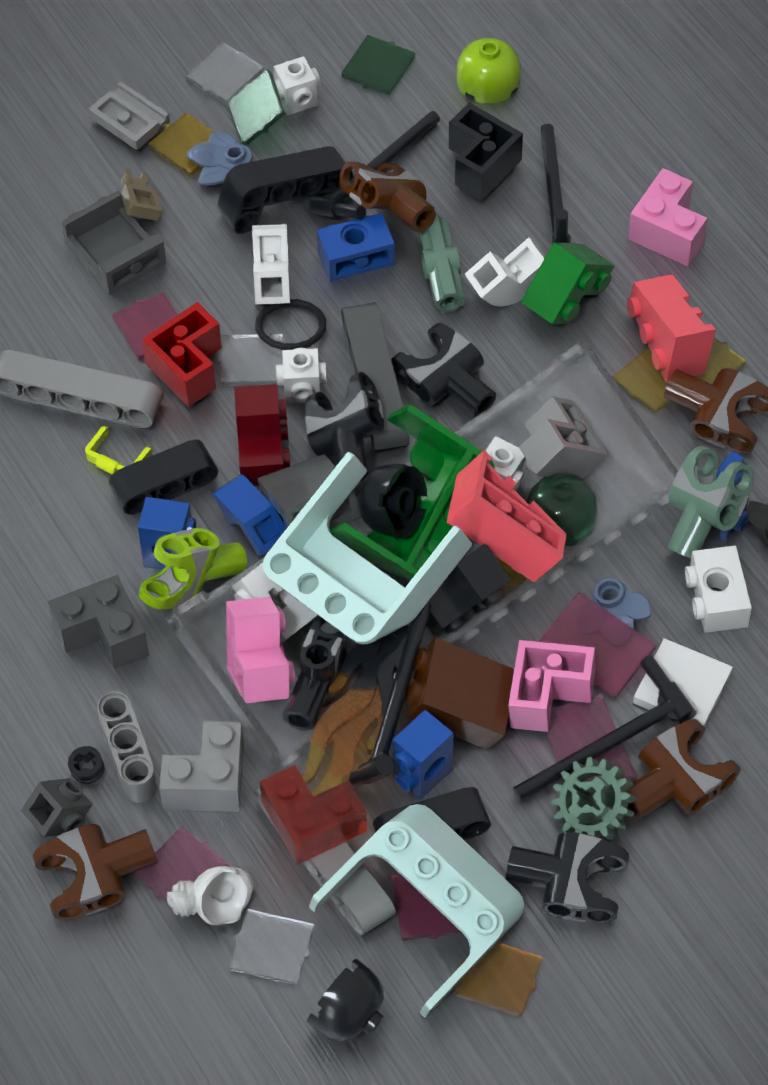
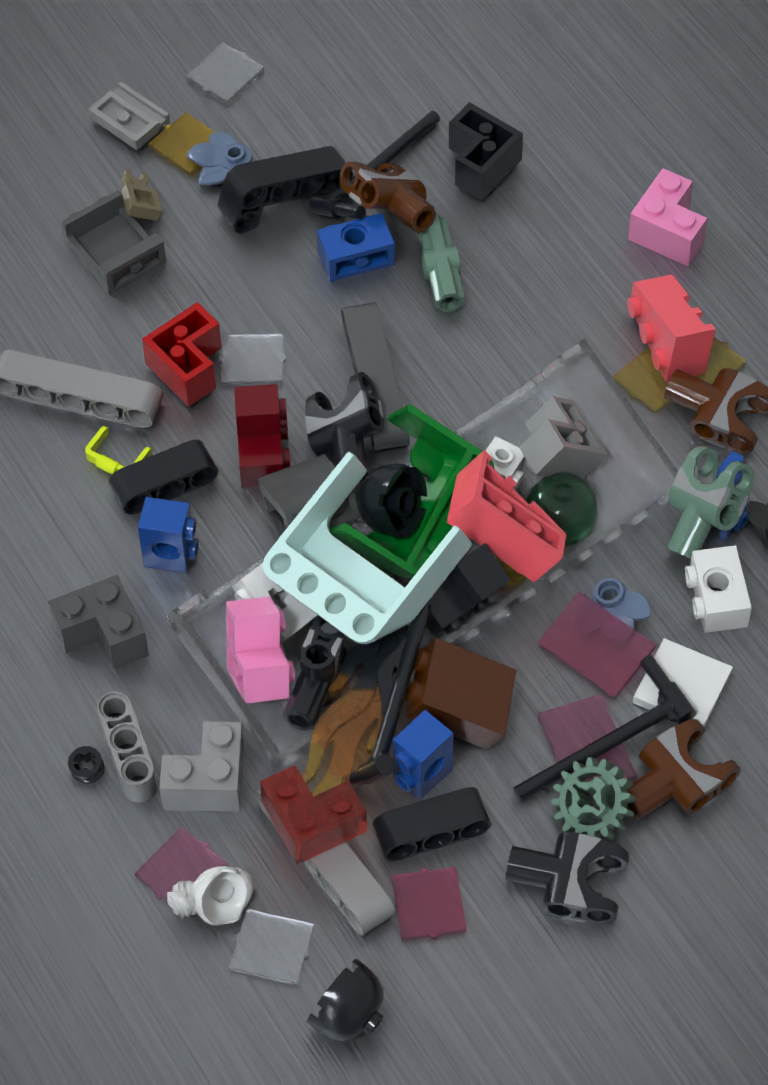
(56, 807): dark grey brick -> none
(96, 865): reddish brown connector -> none
(142, 319): clear pink piece -> none
(193, 561): lime connector -> none
(252, 511): blue slope -> none
(256, 107): clear green piece -> none
(271, 264): white brick -> none
(290, 346): black piece -> none
(297, 85): white brick -> none
(300, 374): white brick -> none
(378, 64): clear green piece -> none
(446, 373): black connector -> none
(447, 875): light aqua windscreen -> none
(488, 70): lime cylinder -> none
(501, 979): clear orange piece -> none
(506, 280): white brick -> none
(548, 673): bright pink brick -> none
(559, 217): black bar -> none
(564, 278): green brick -> none

